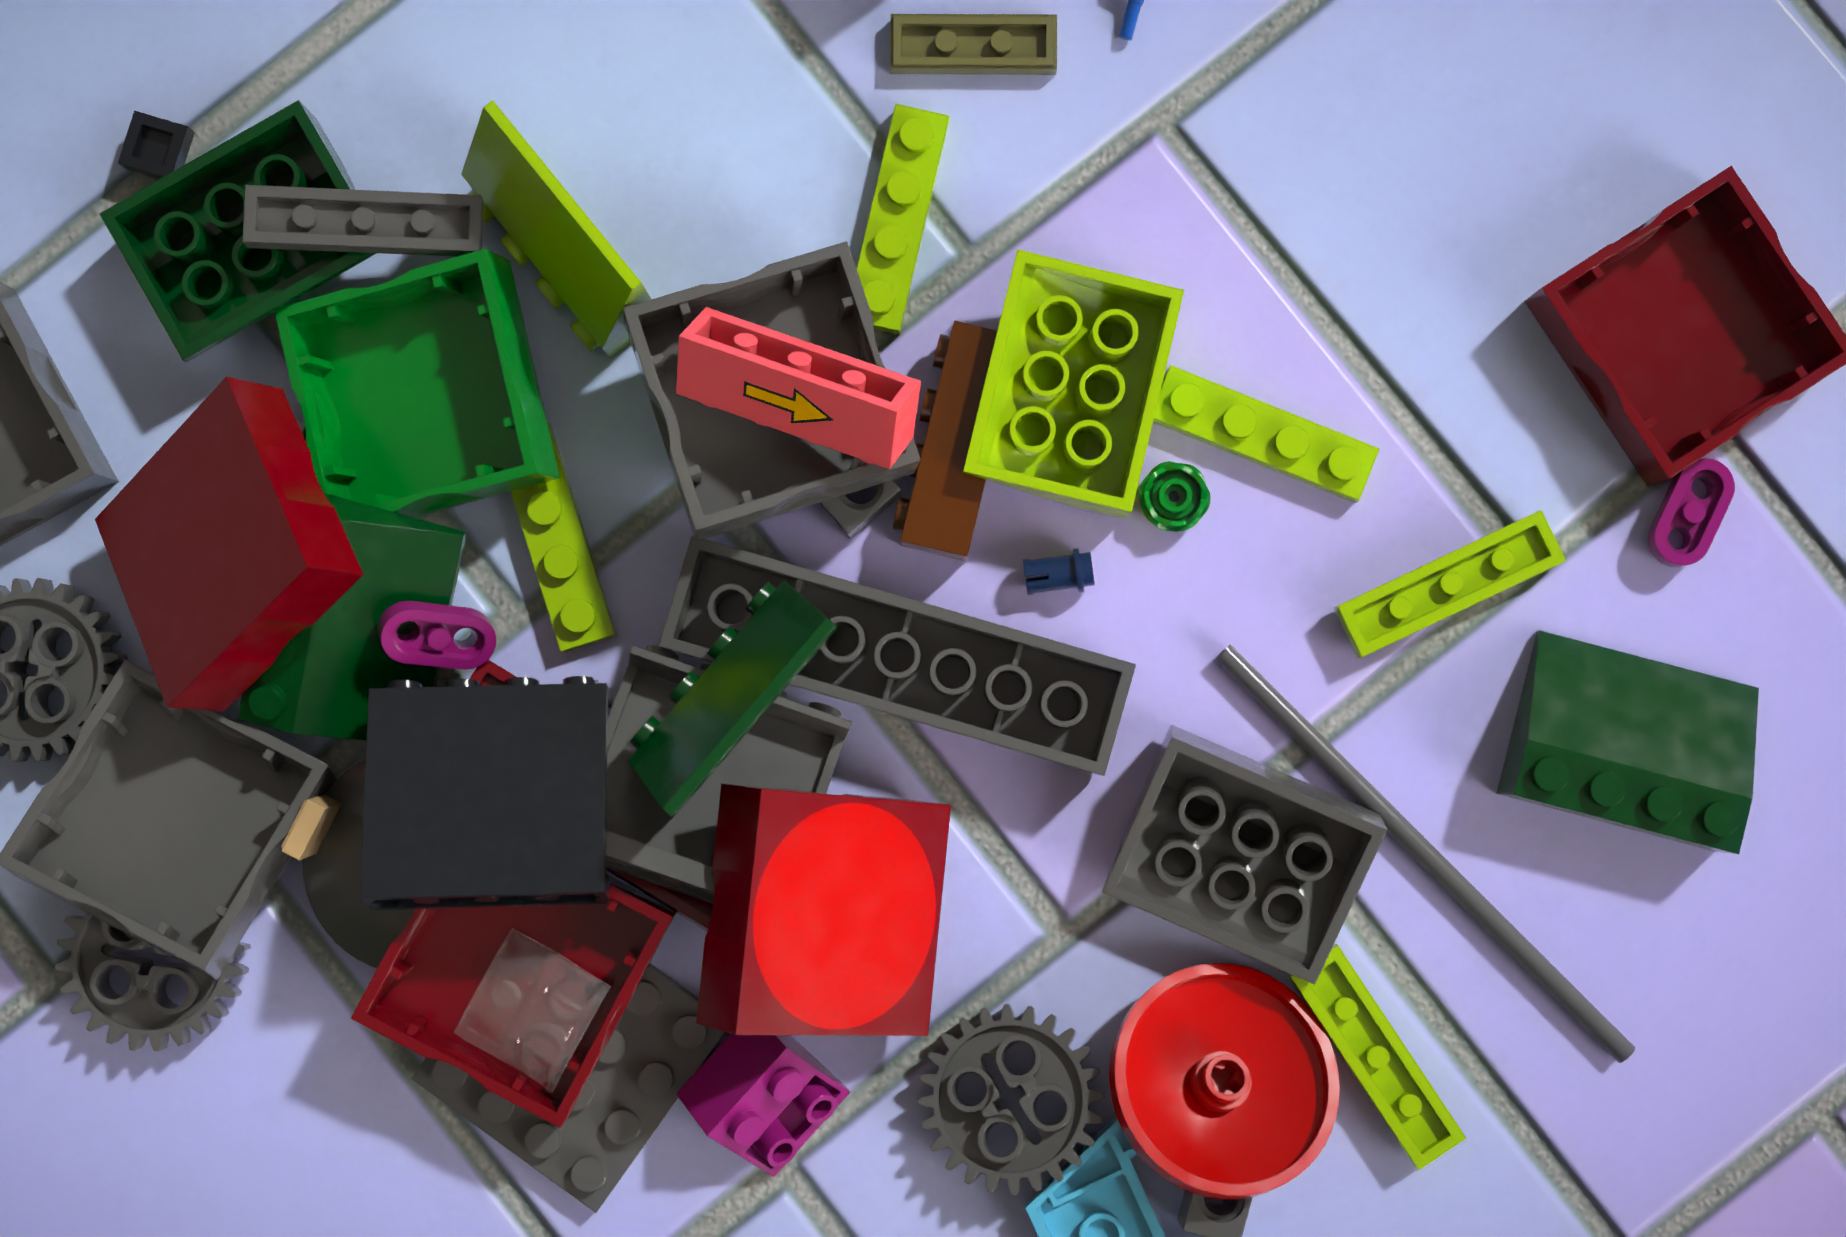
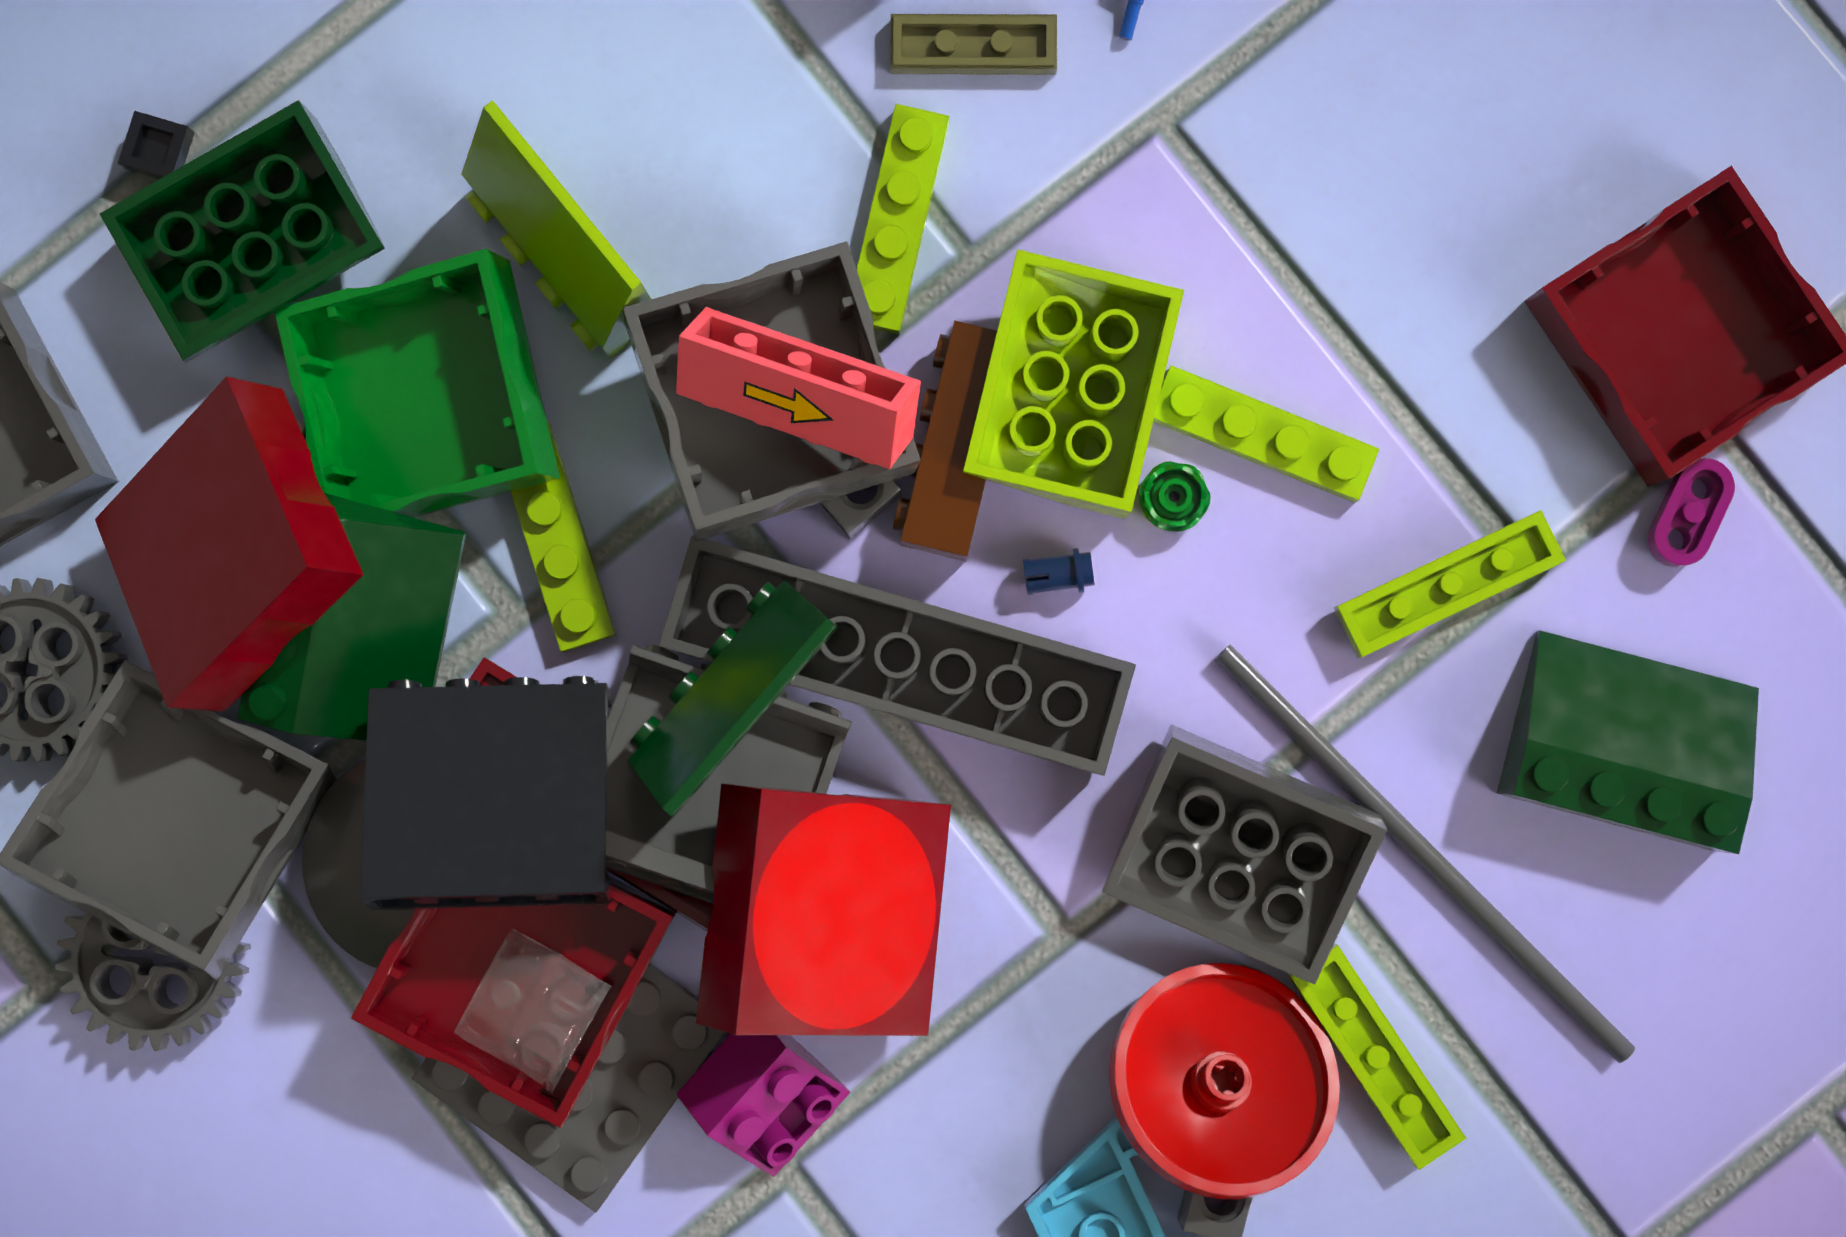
(310, 826): tan tile -> none
(362, 221): dark grey plate -> none
(433, 636): magenta plate -> none
(966, 1127): dark grey gear -> none

